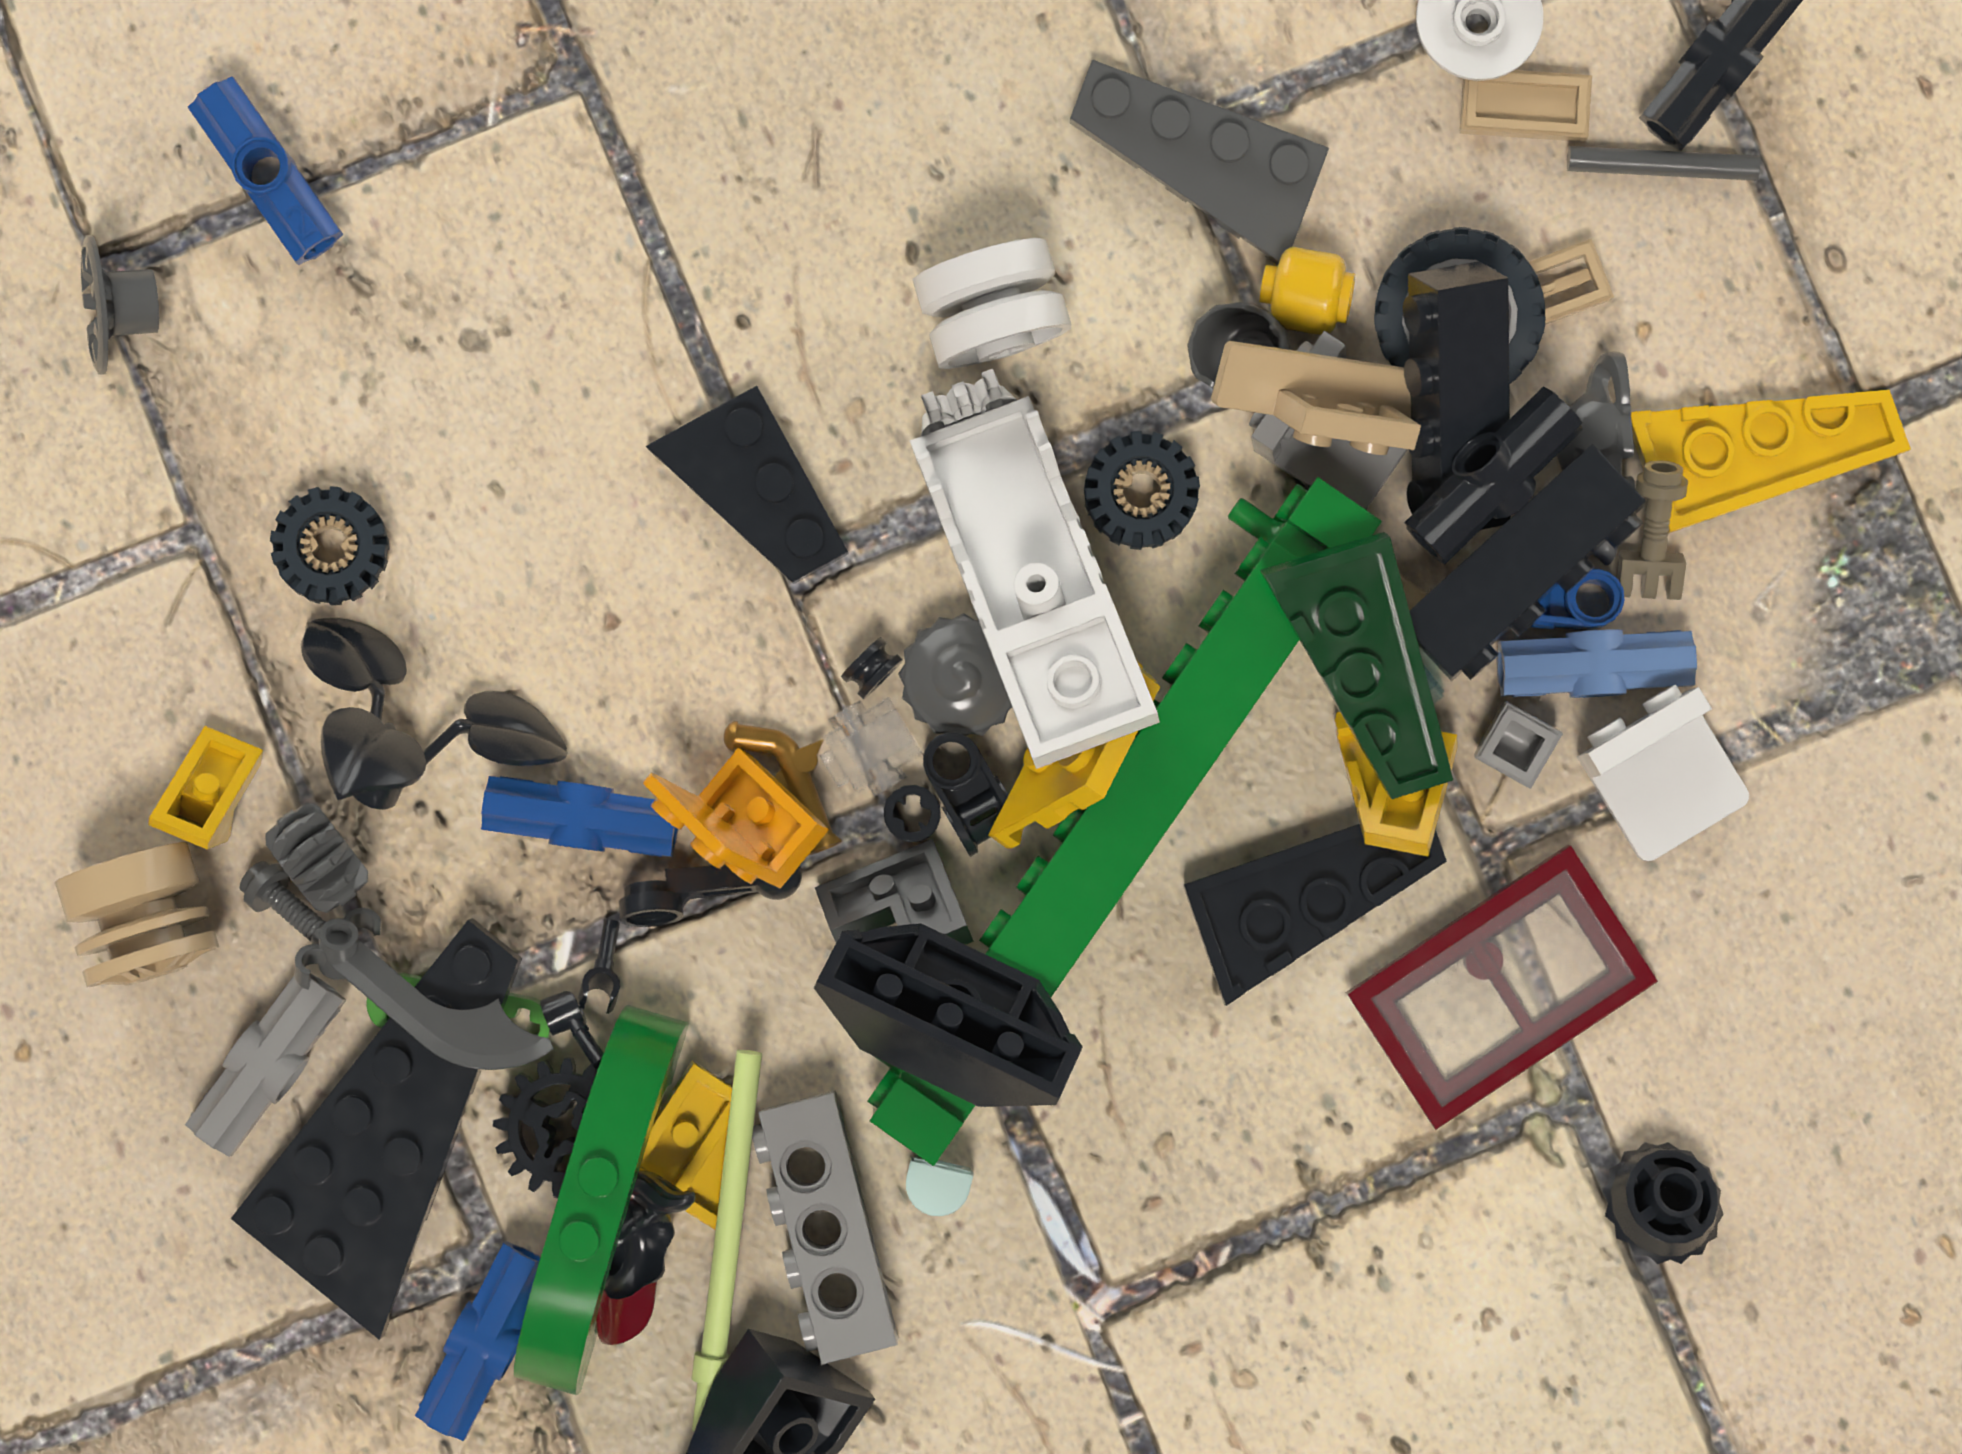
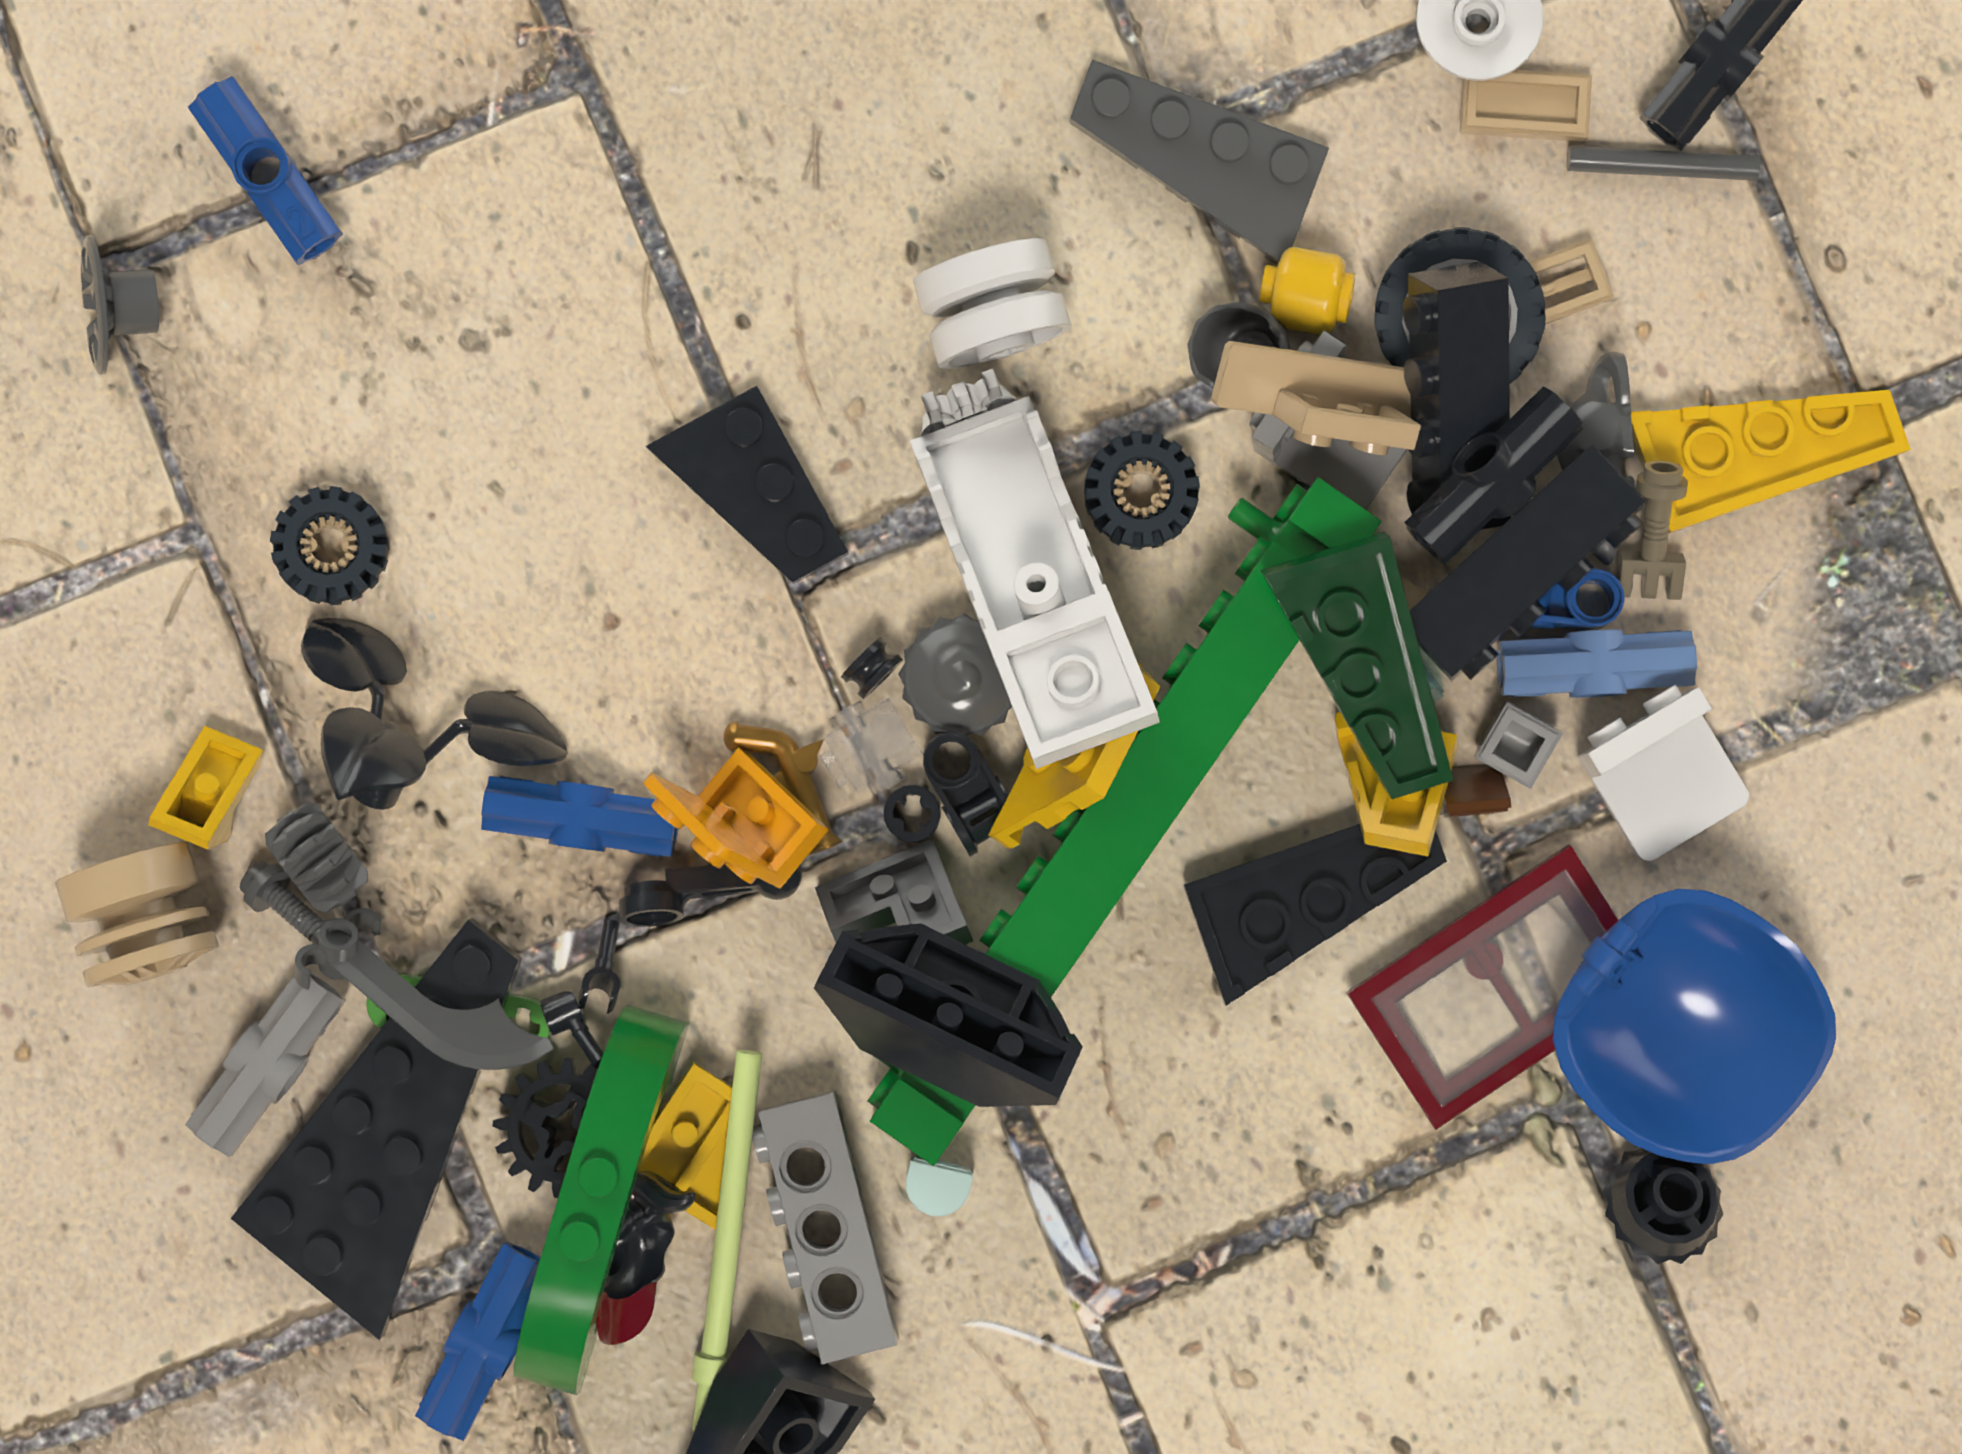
(1475, 792): none -> reddish brown slope
(1694, 1027): none -> blue piece

